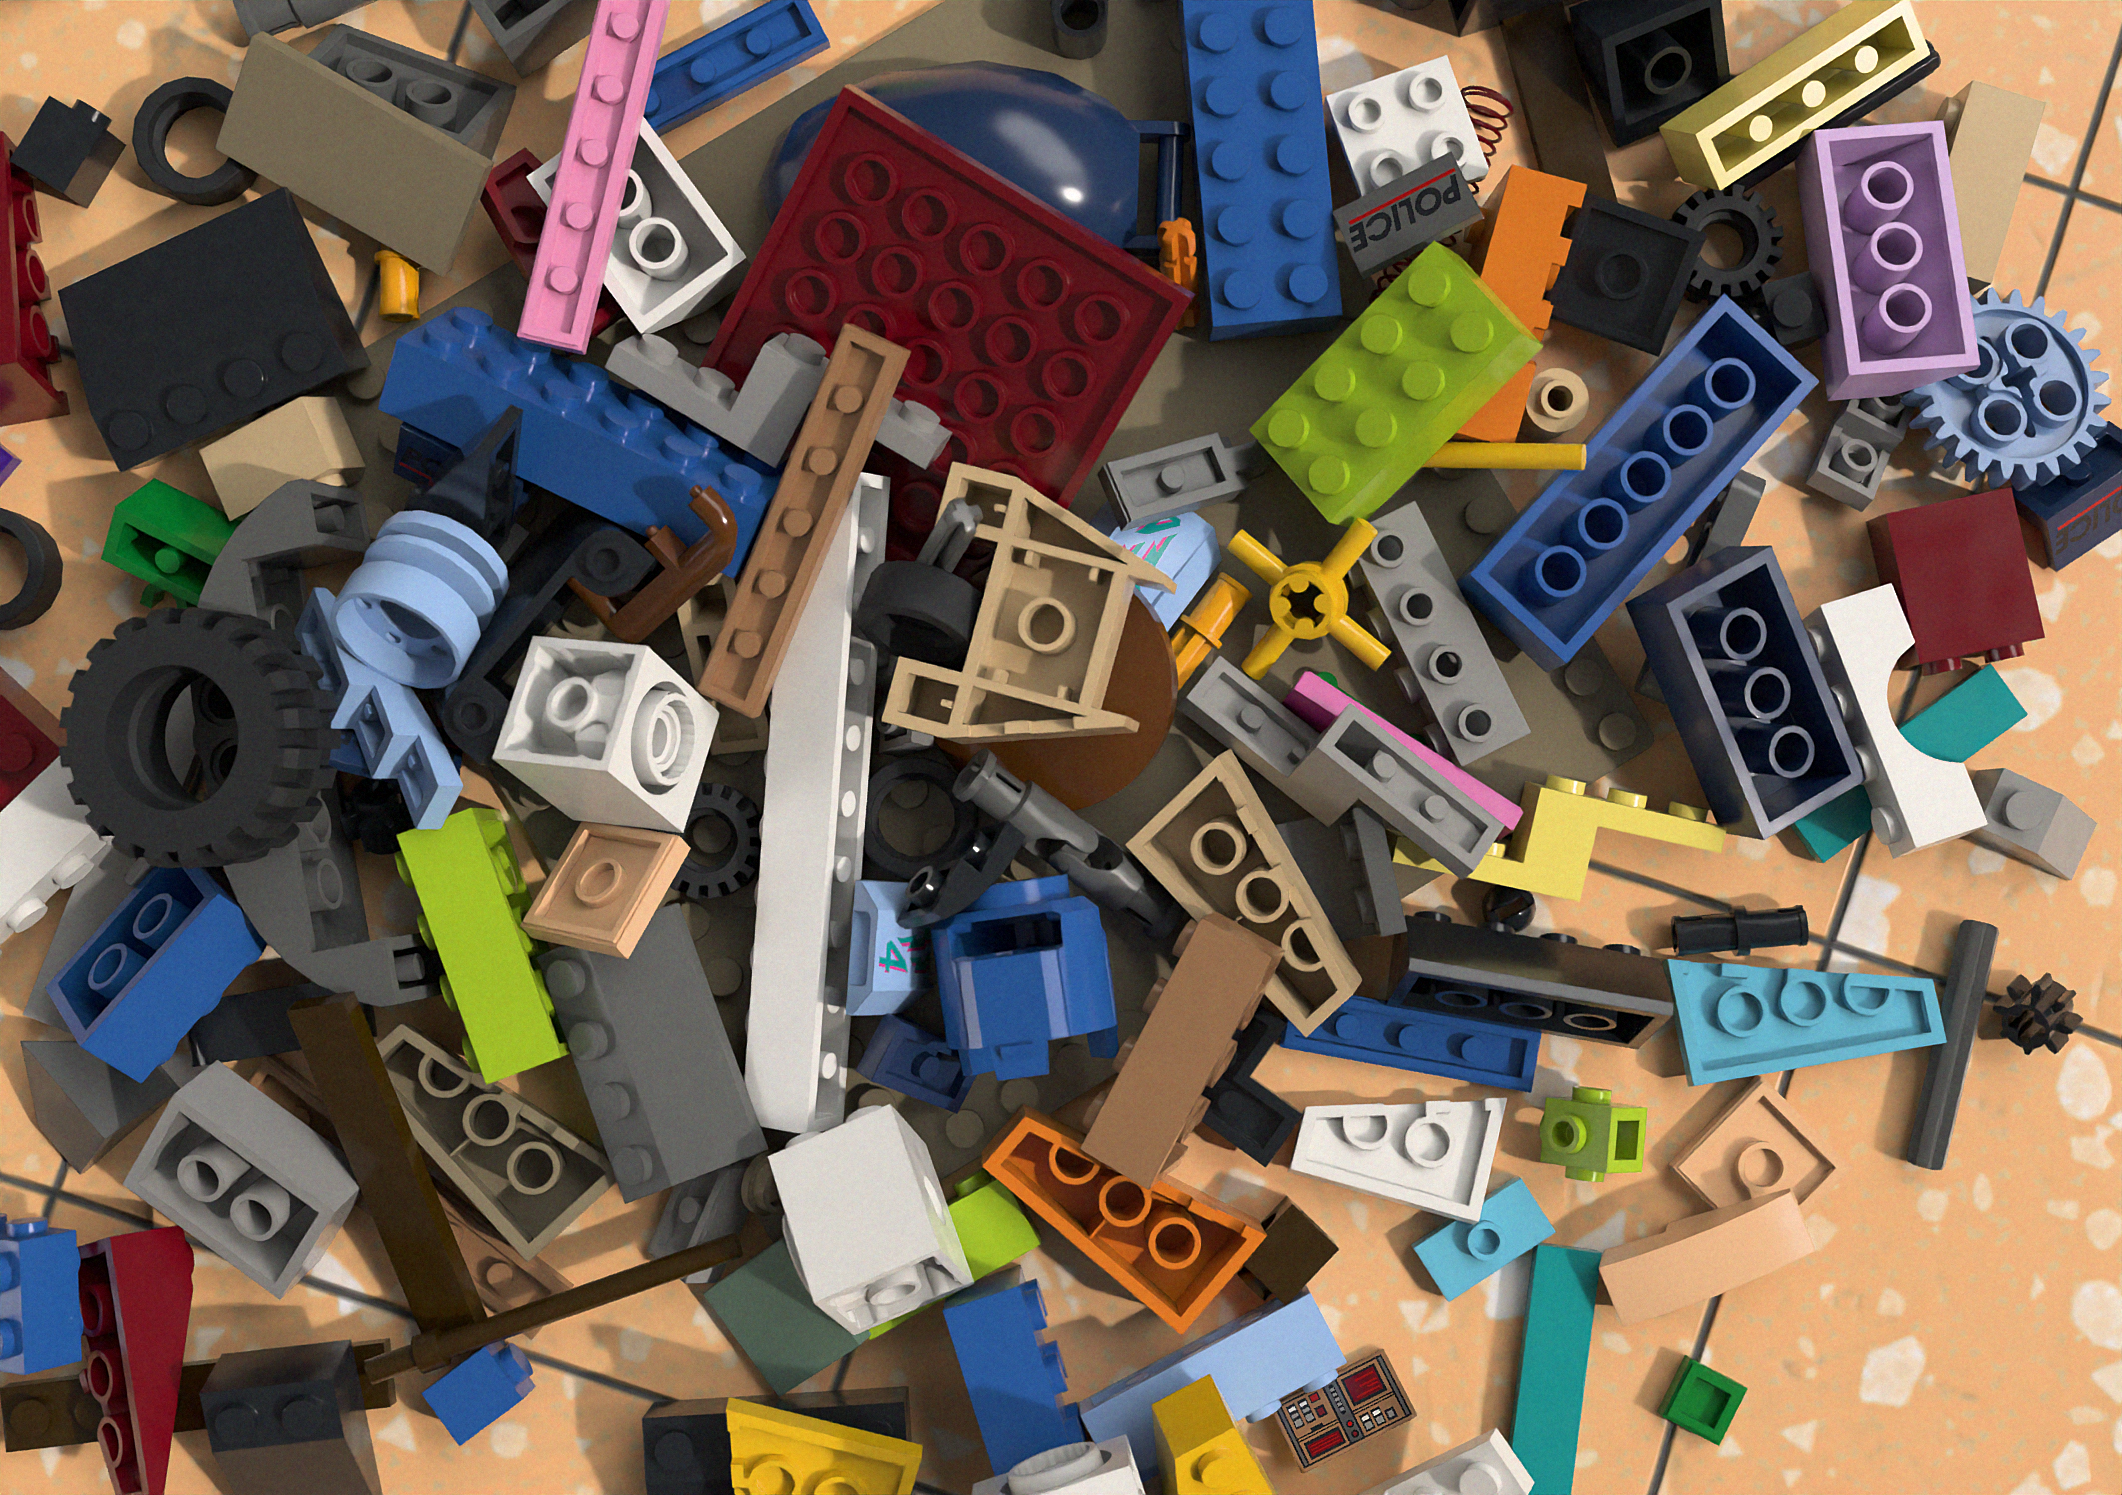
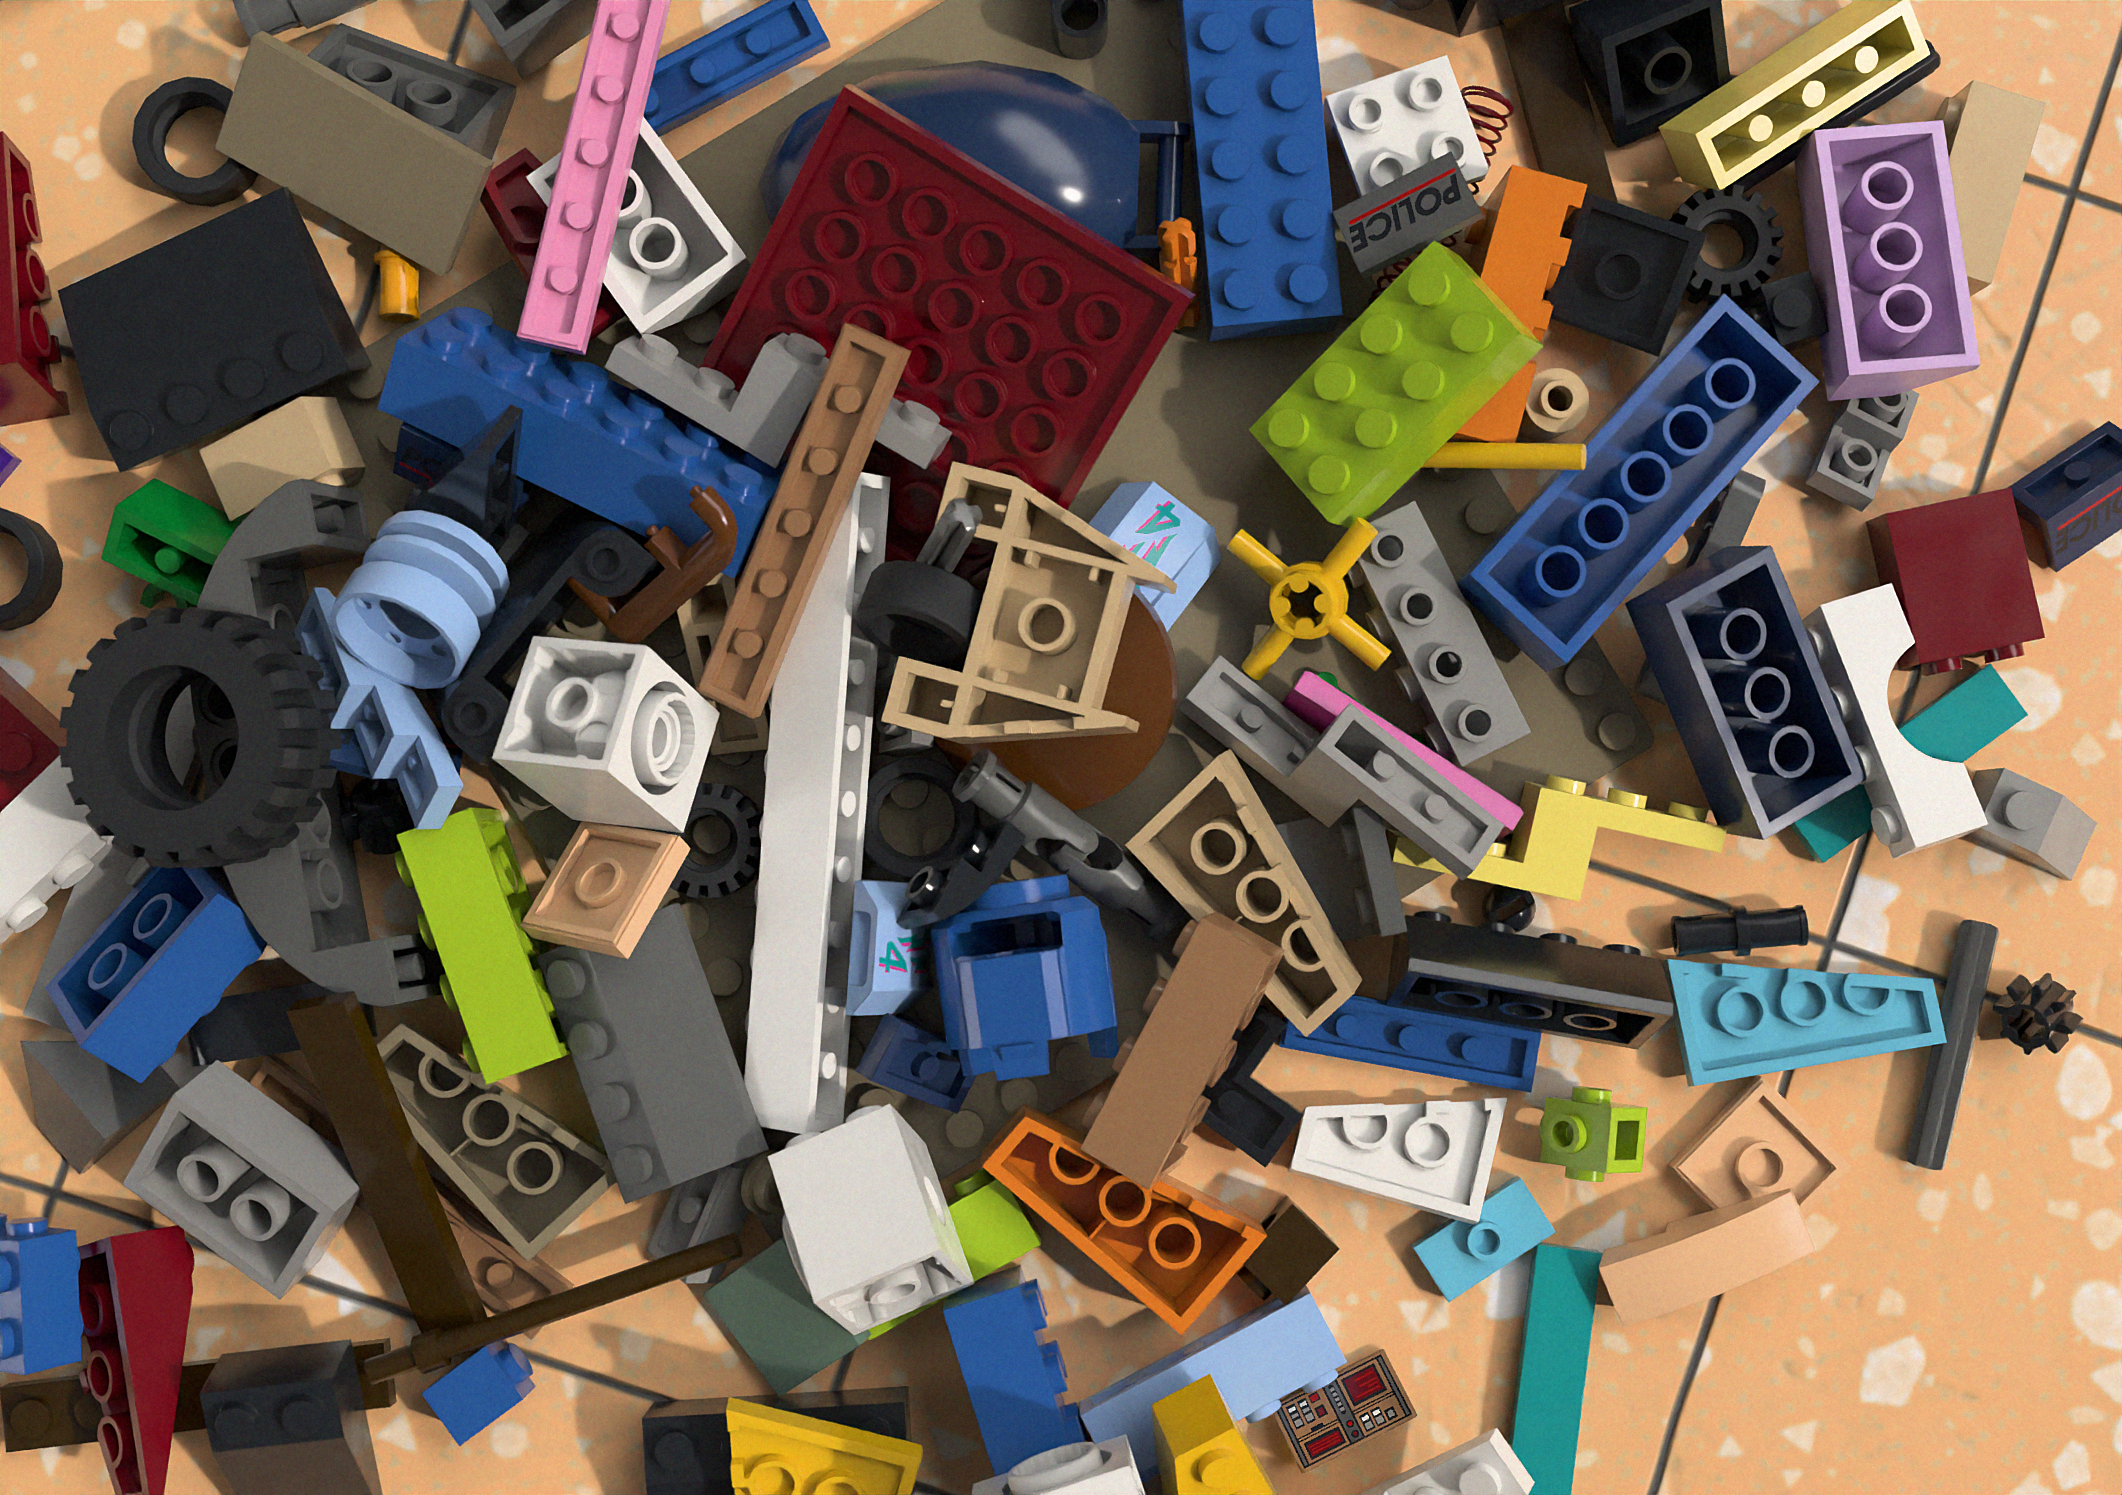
(69, 149): black brick -> none
(1180, 478): hinge -> none
(1207, 624): light orange axle -> none
(1702, 1400): green tile -> none
(2009, 395): medium blue gear -> none

